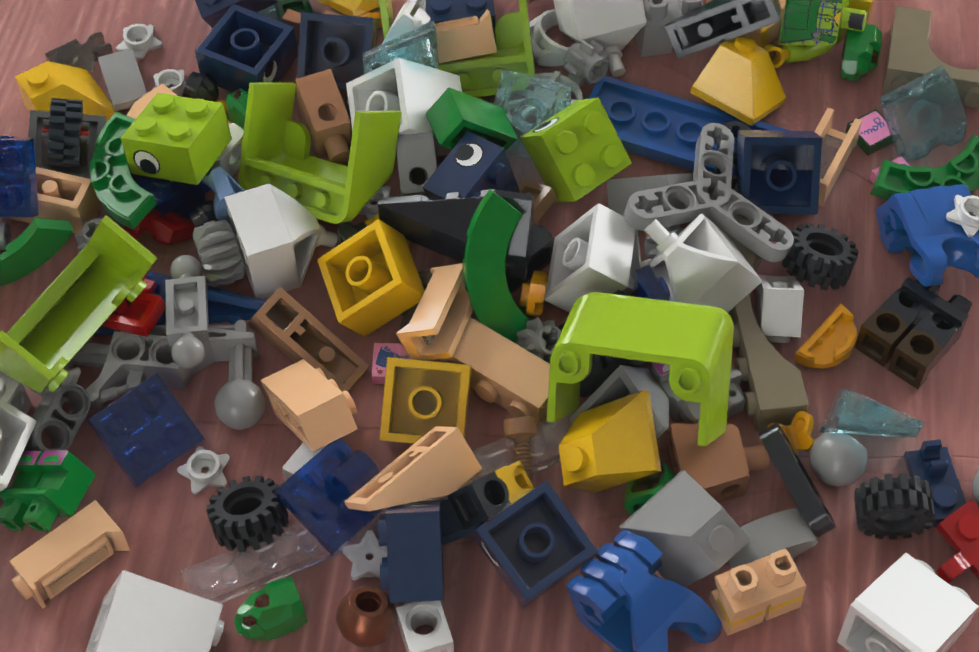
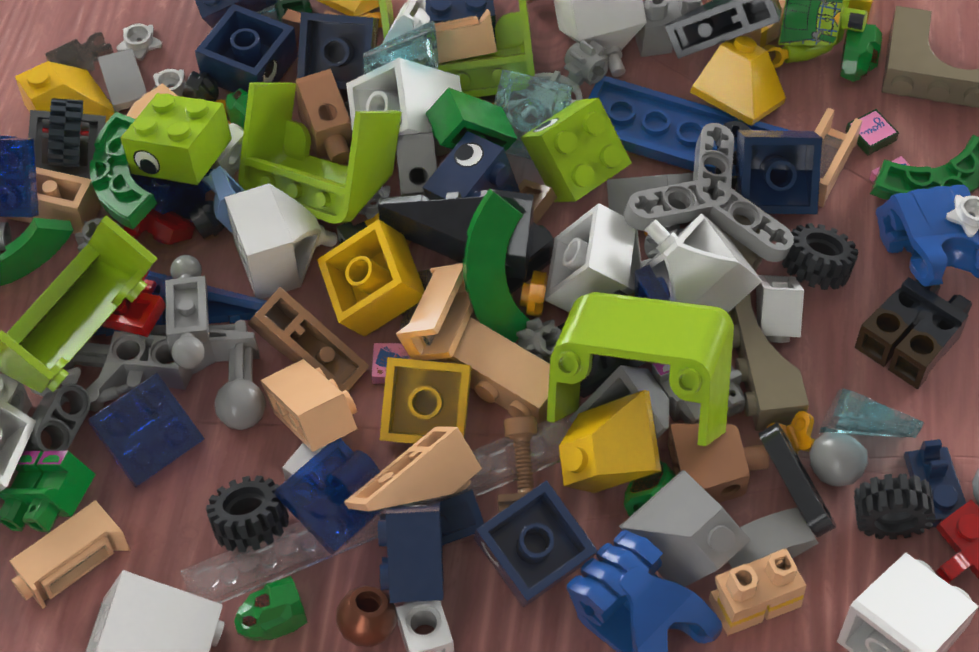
(200, 460): white plate -> none
(218, 253): light grey gear -> none
(357, 554): white plate -> none
(490, 494): black leg -> none
(544, 49): white helmet -> none
(830, 342): light orange plate -> none
(924, 114): clear light blue slope -> none

